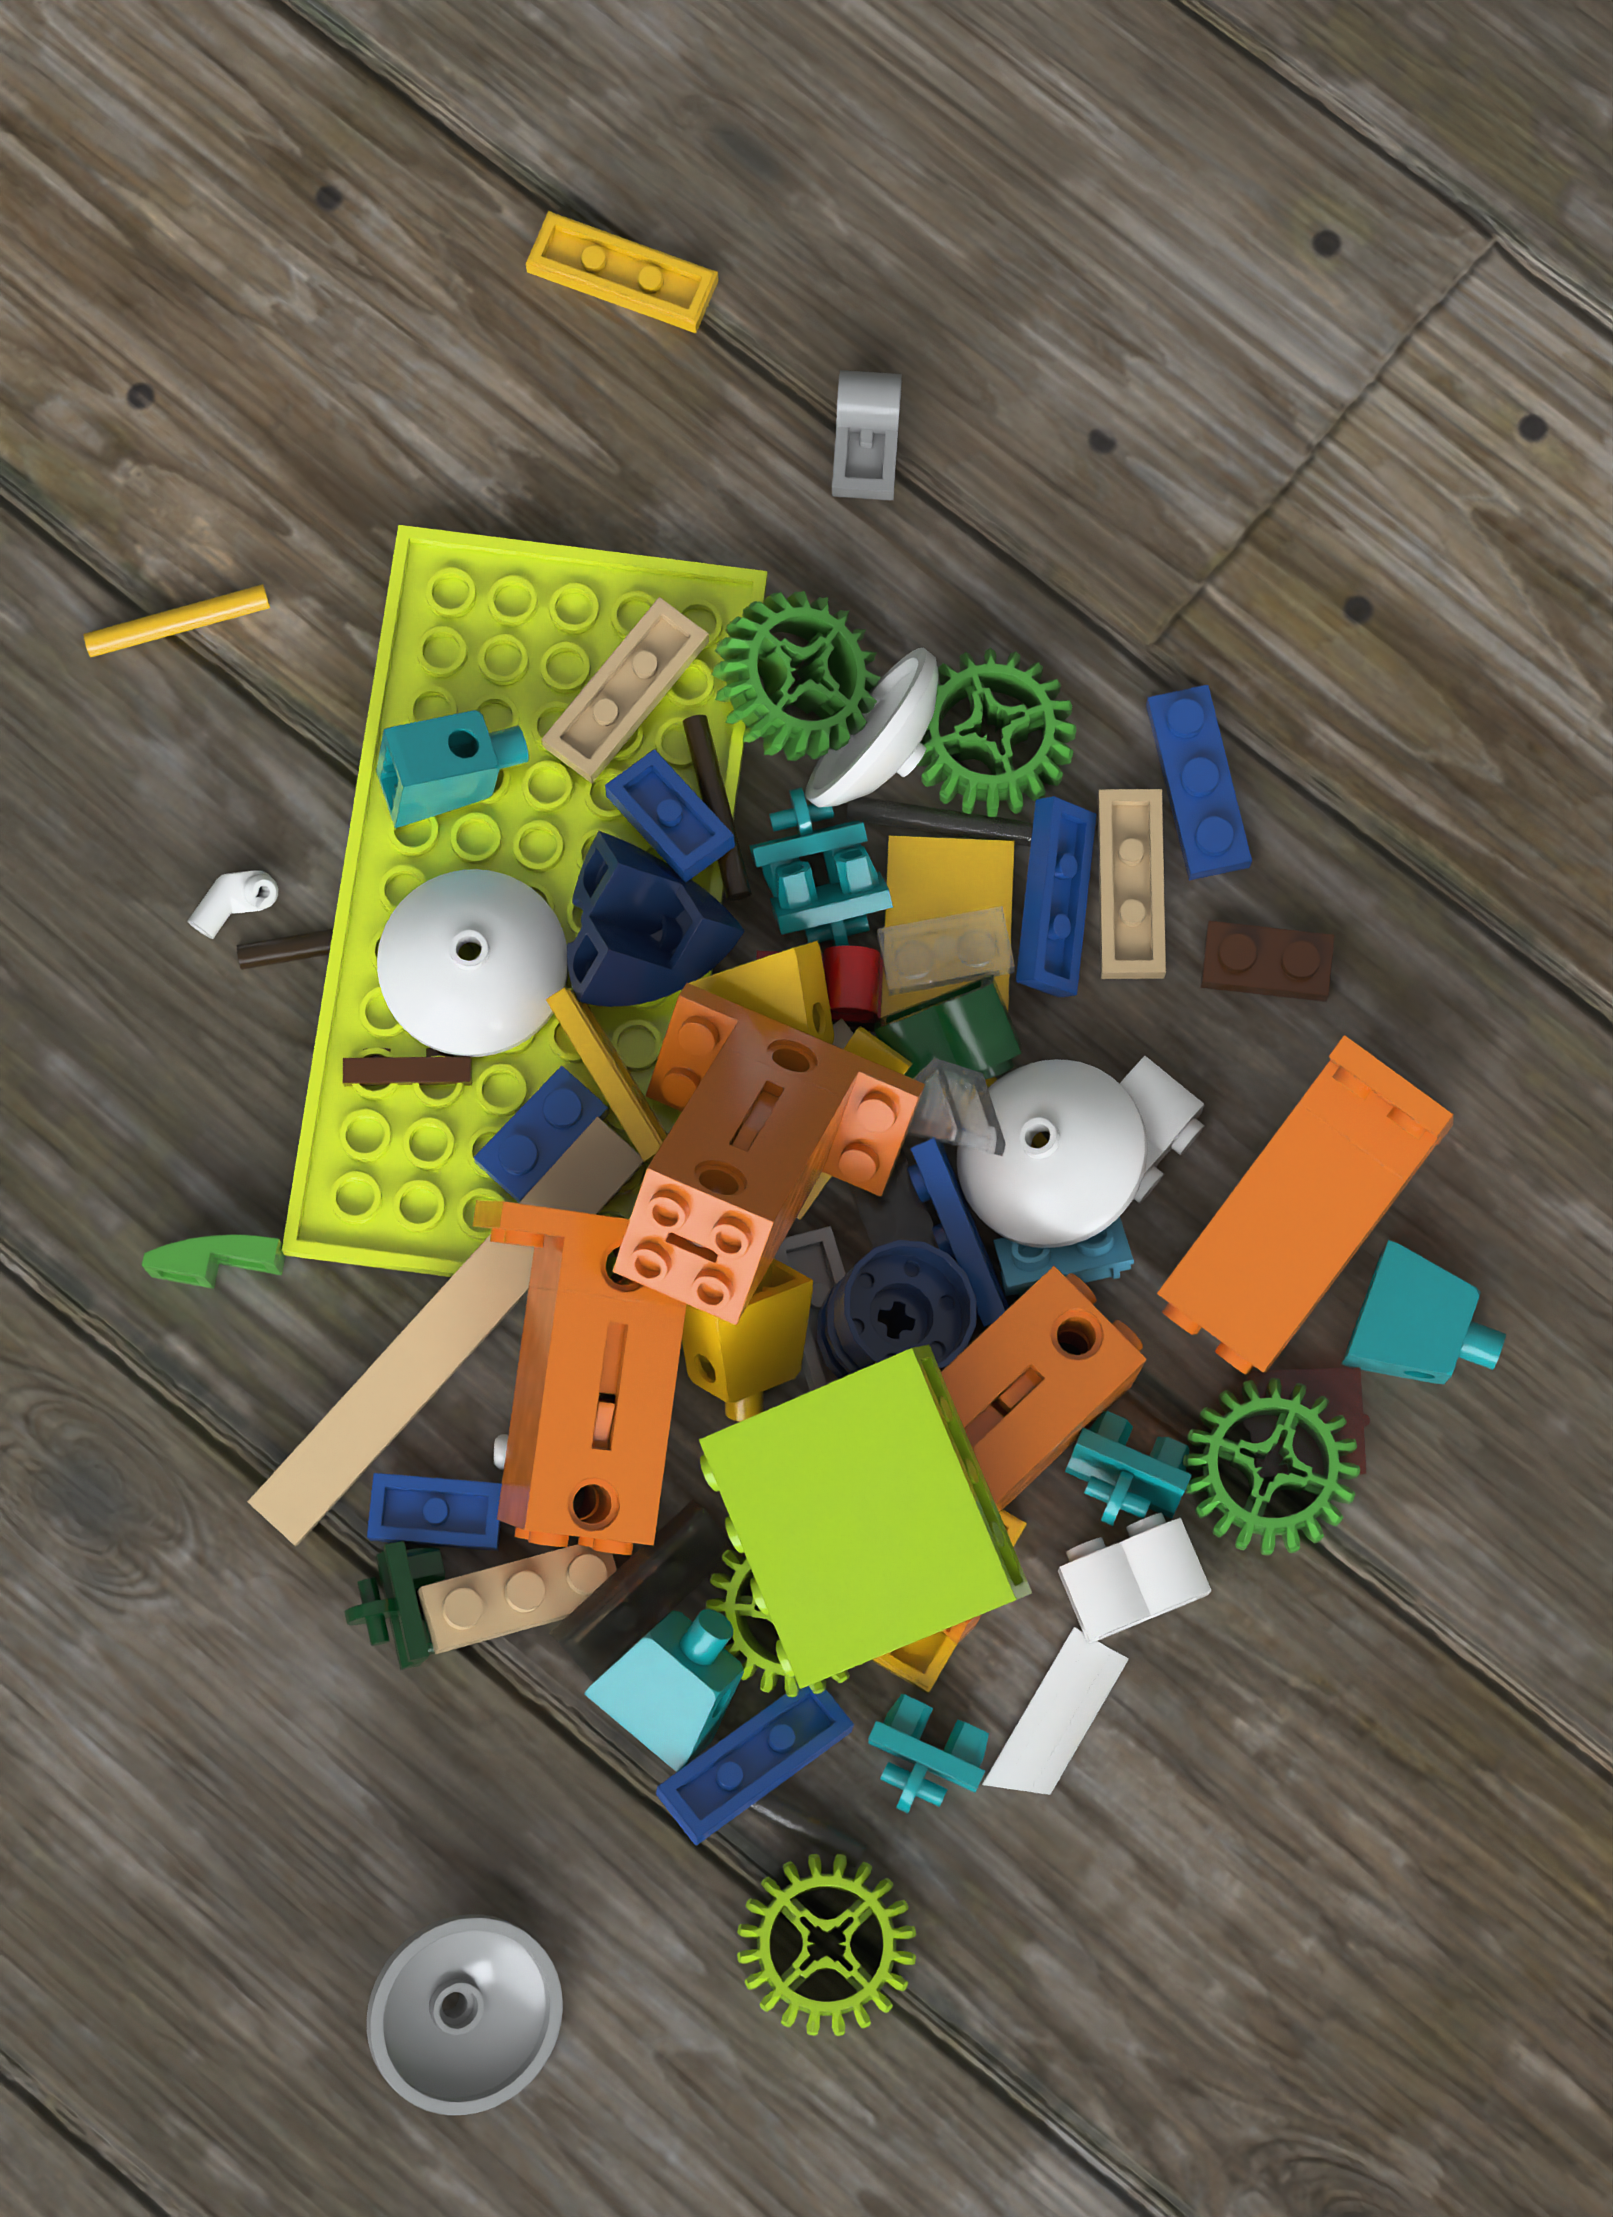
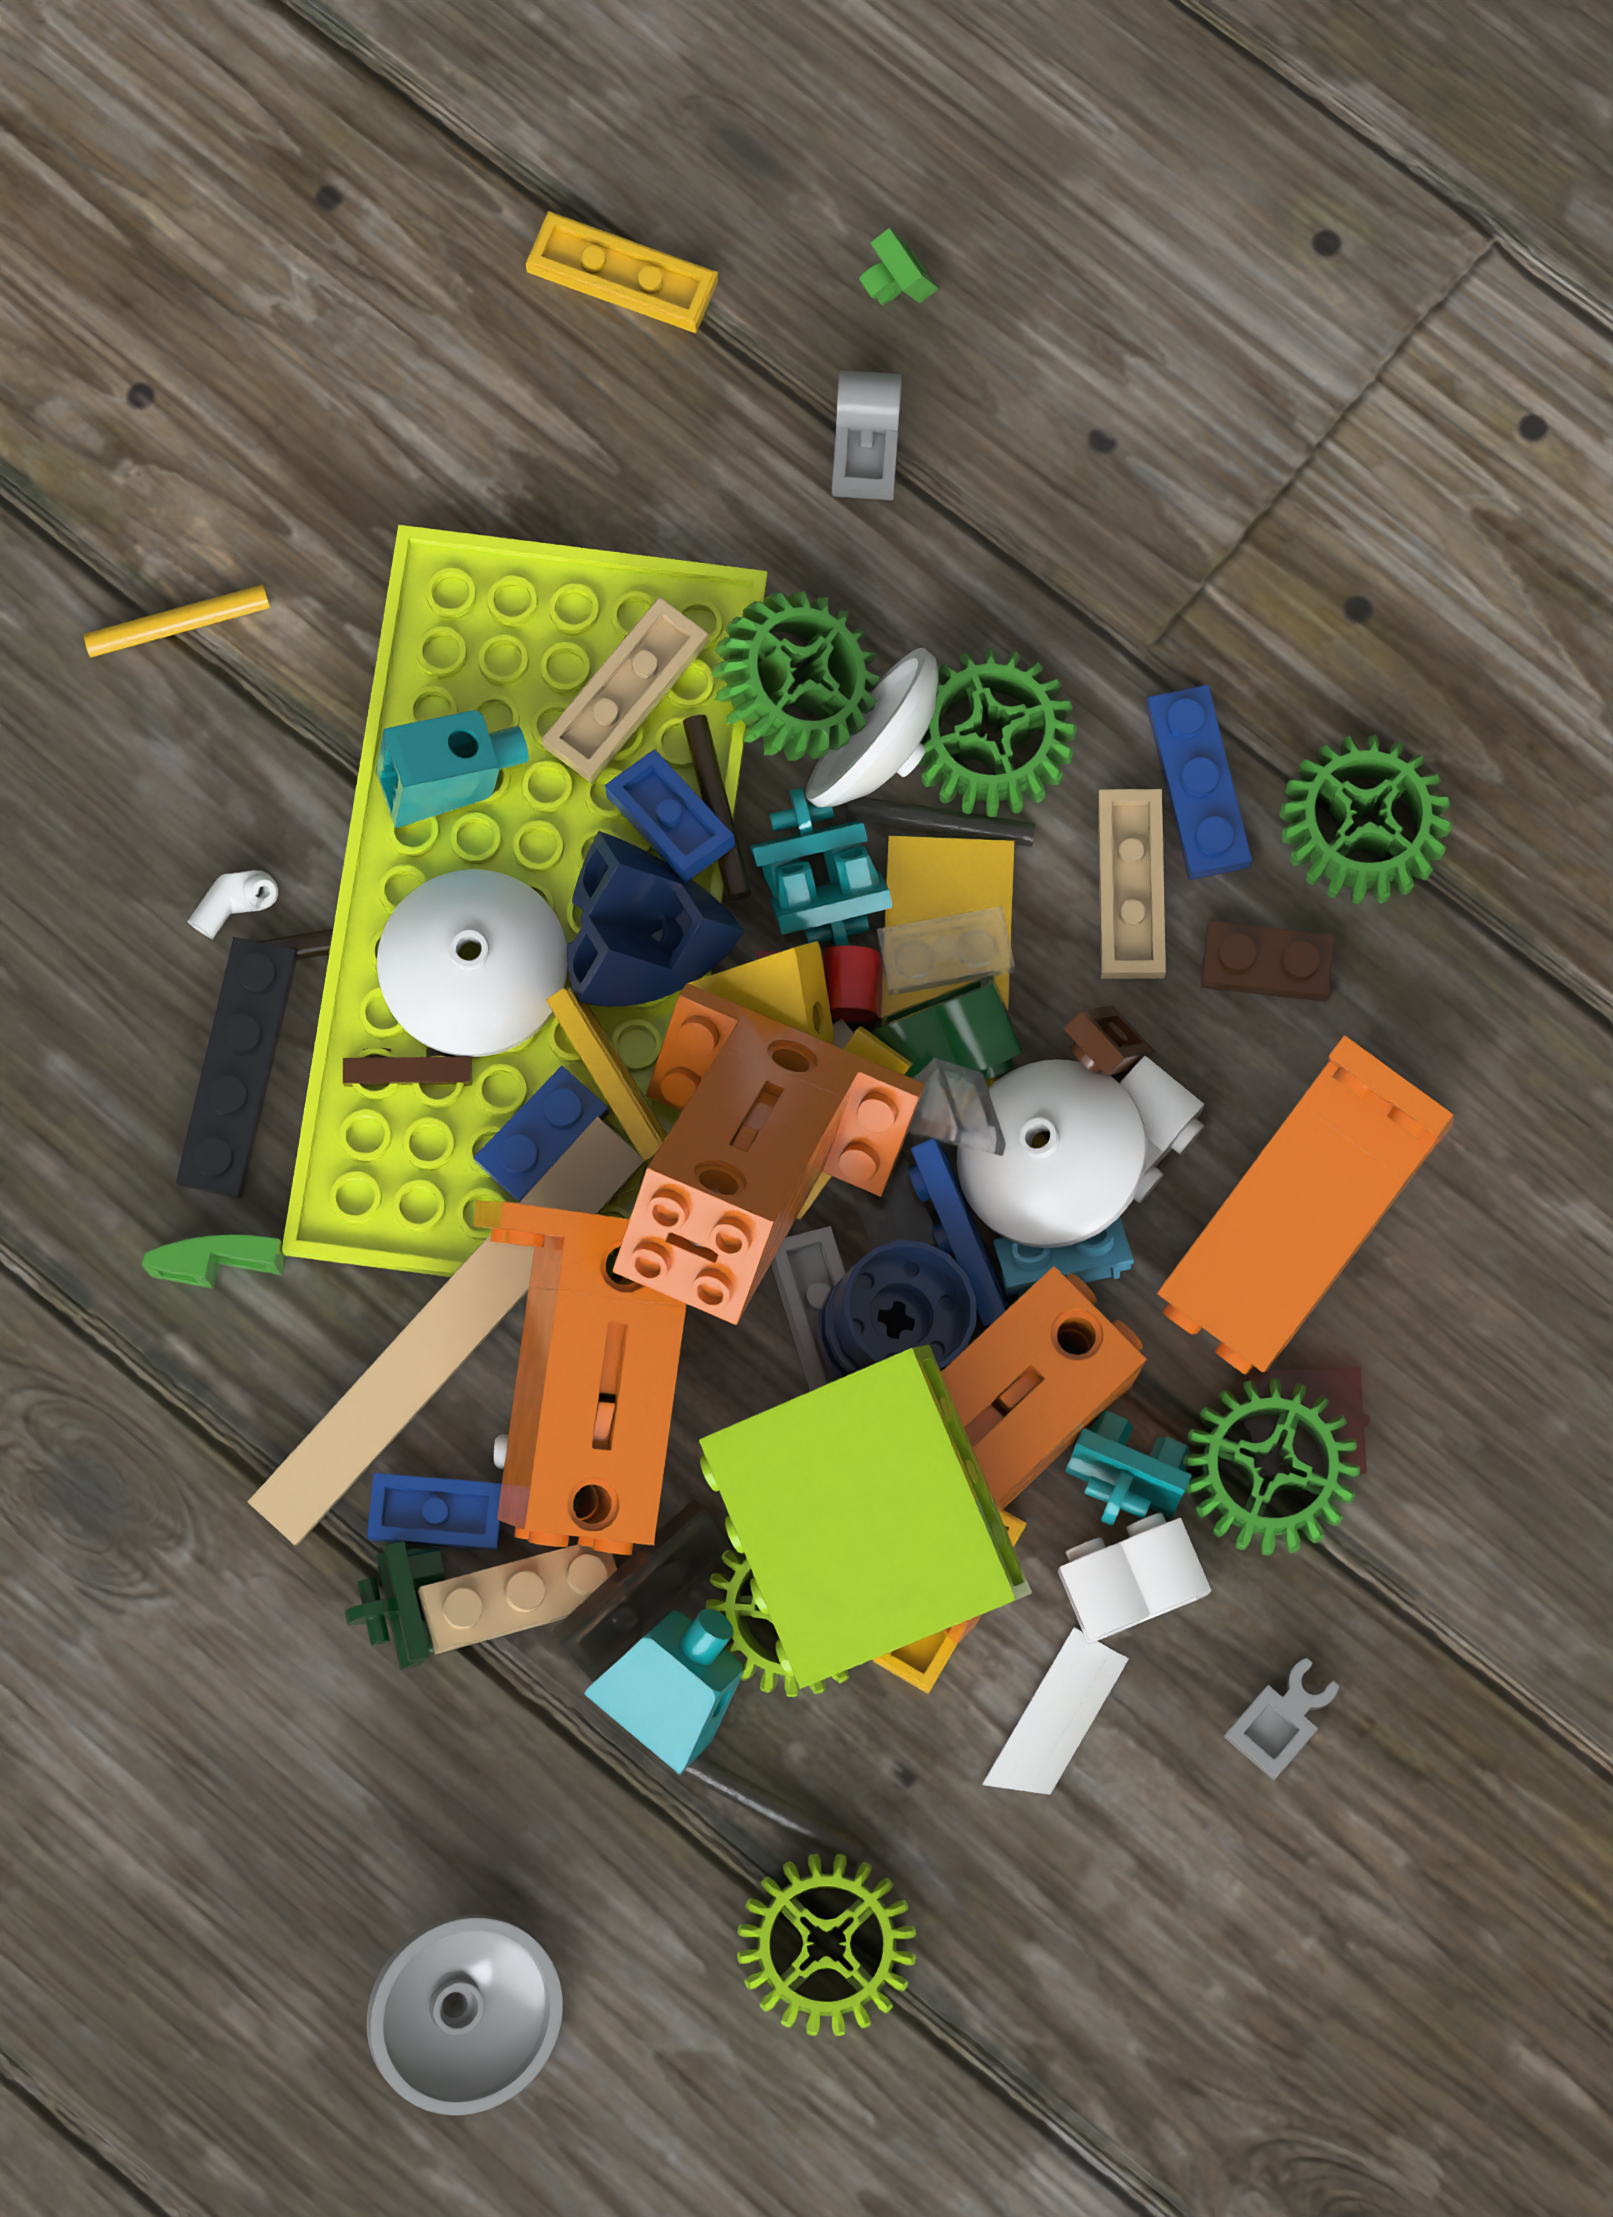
(237, 1068): none -> black plate
(753, 1761): blue plate -> none
(758, 1351): yellow torso -> none
(898, 271): none -> bright green tile
(901, 1738): teal hips -> none
(1056, 897): blue plate -> none
(1106, 1041): none -> reddish brown plate
(1275, 1725): none -> light grey plate
(1379, 837): none -> bright green gear
(1418, 1321): teal torso -> none

